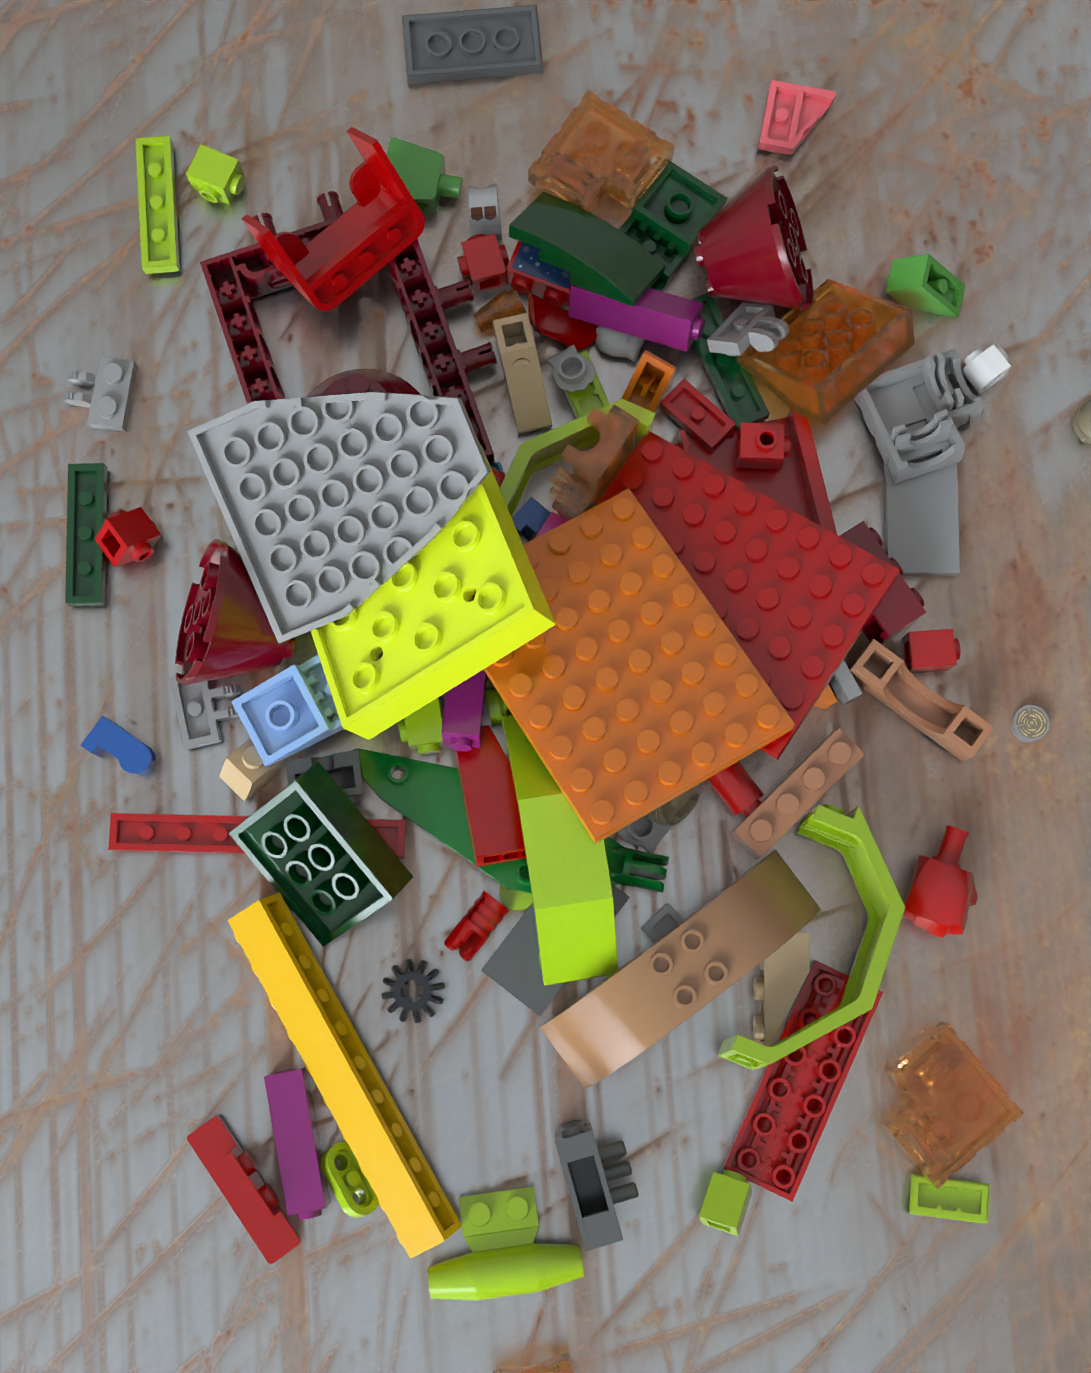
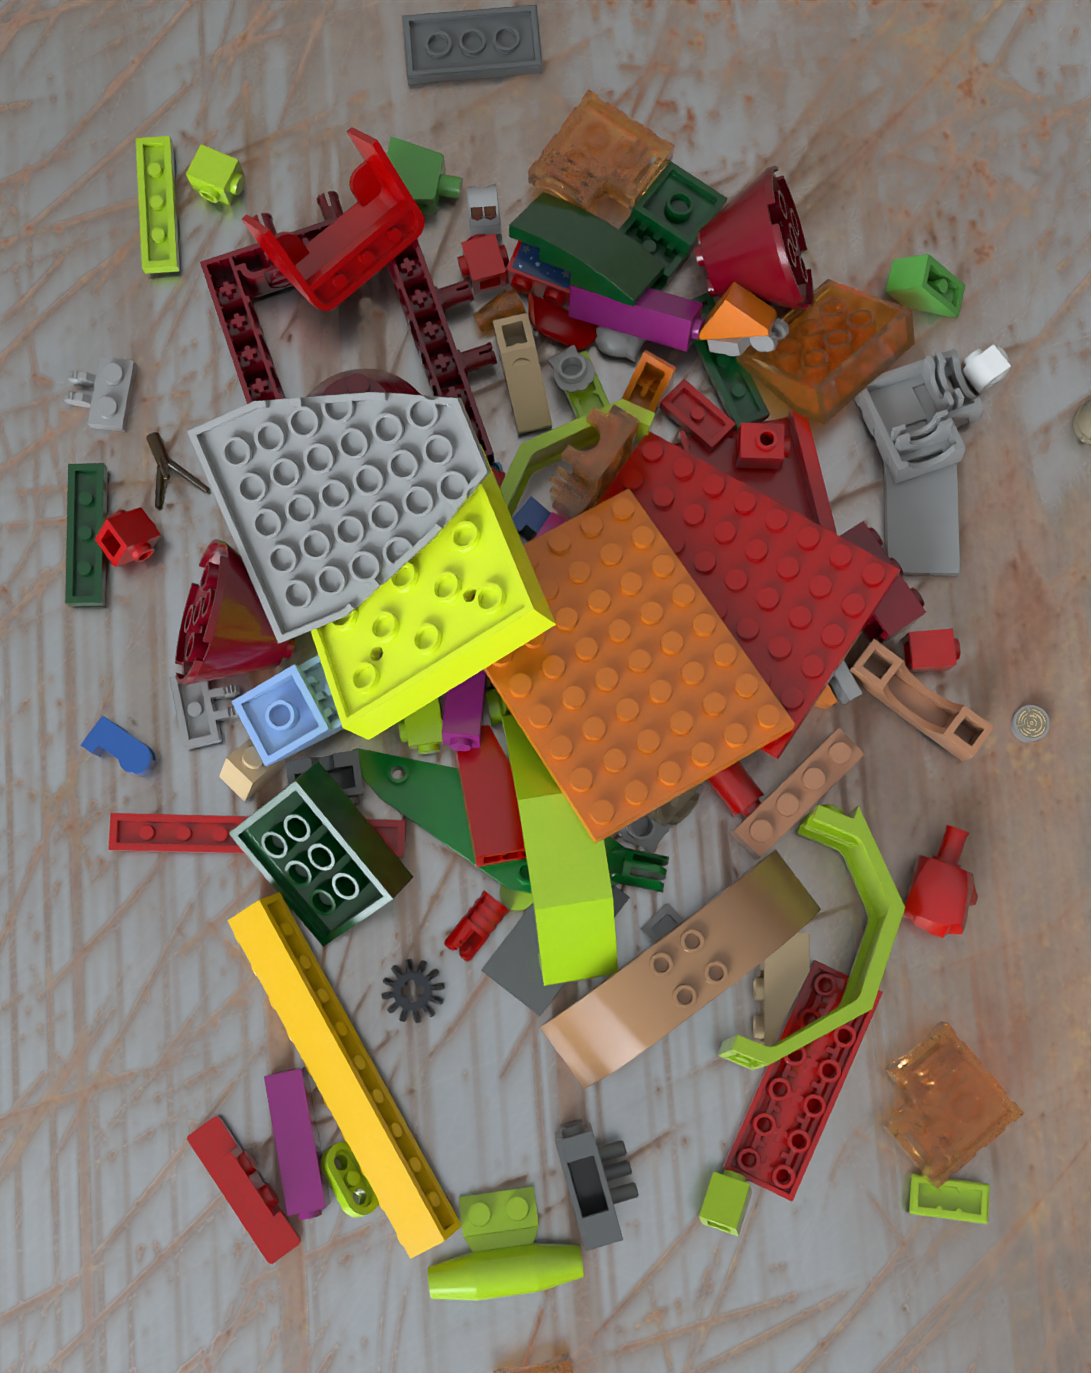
(163, 462): none -> dark brown plant
(738, 316): none -> orange slope
(791, 115): coral wing -> none

